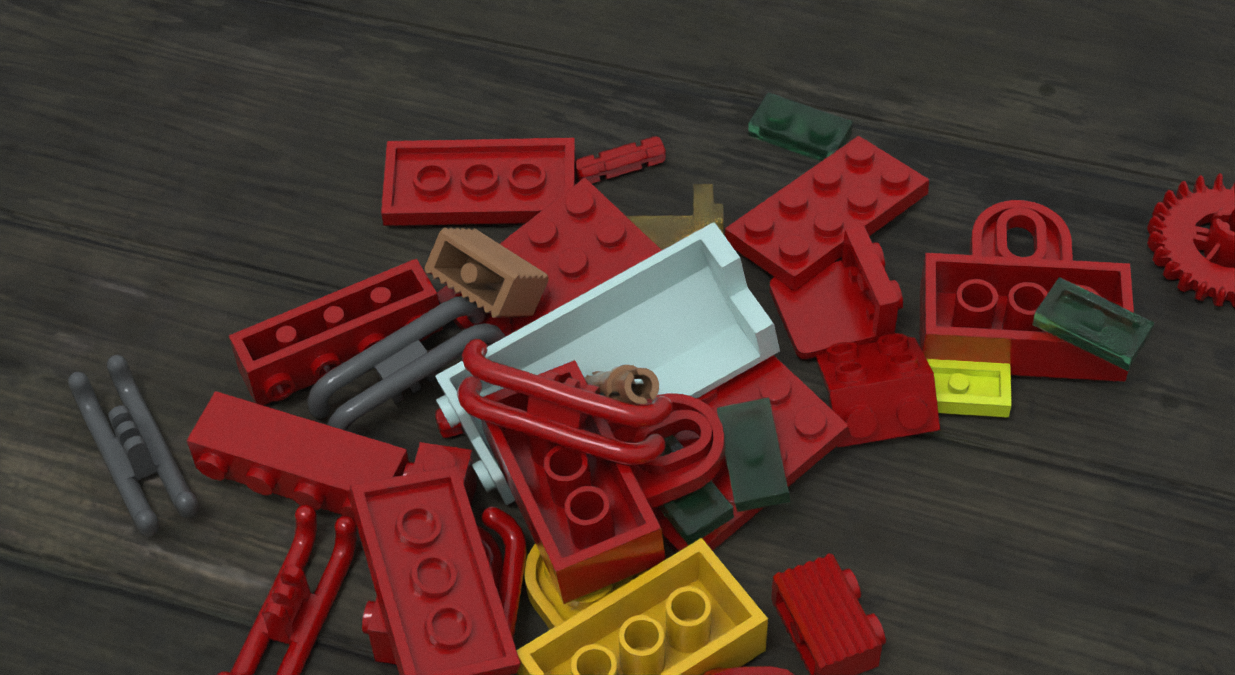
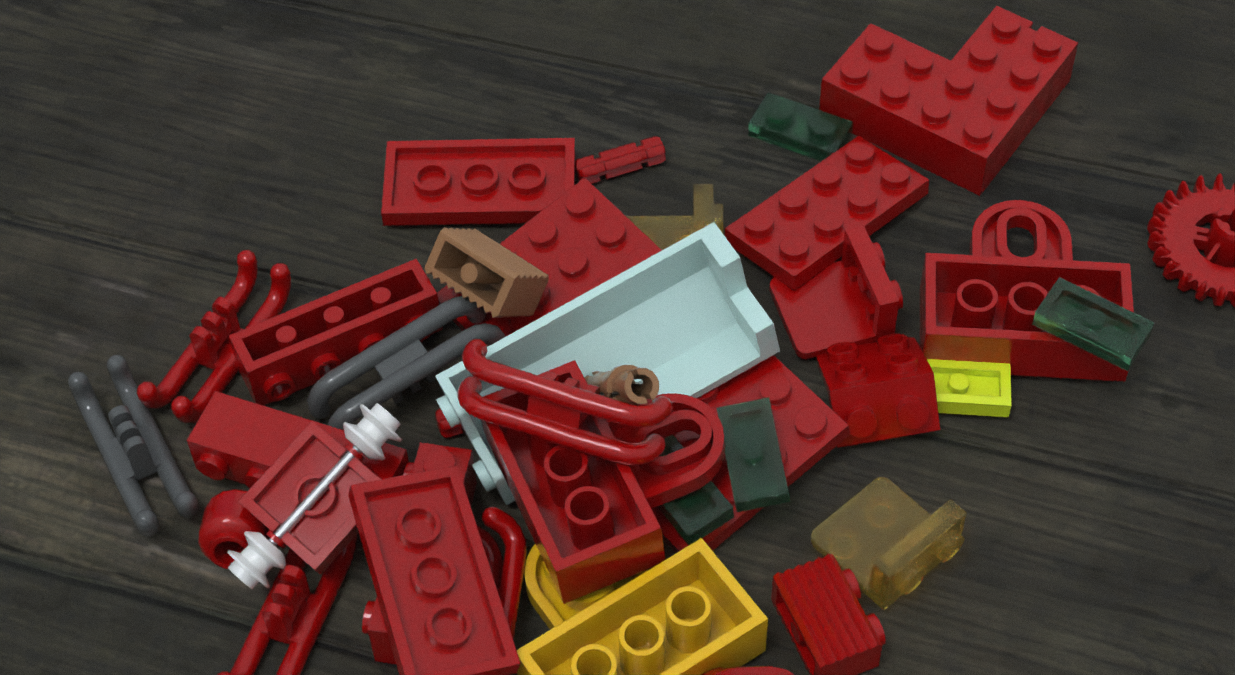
(211, 342): none -> red piece
(224, 527): none -> red head
(307, 497): none -> red plate
(889, 539): none -> clear yellow bracket
(957, 113): none -> red piece

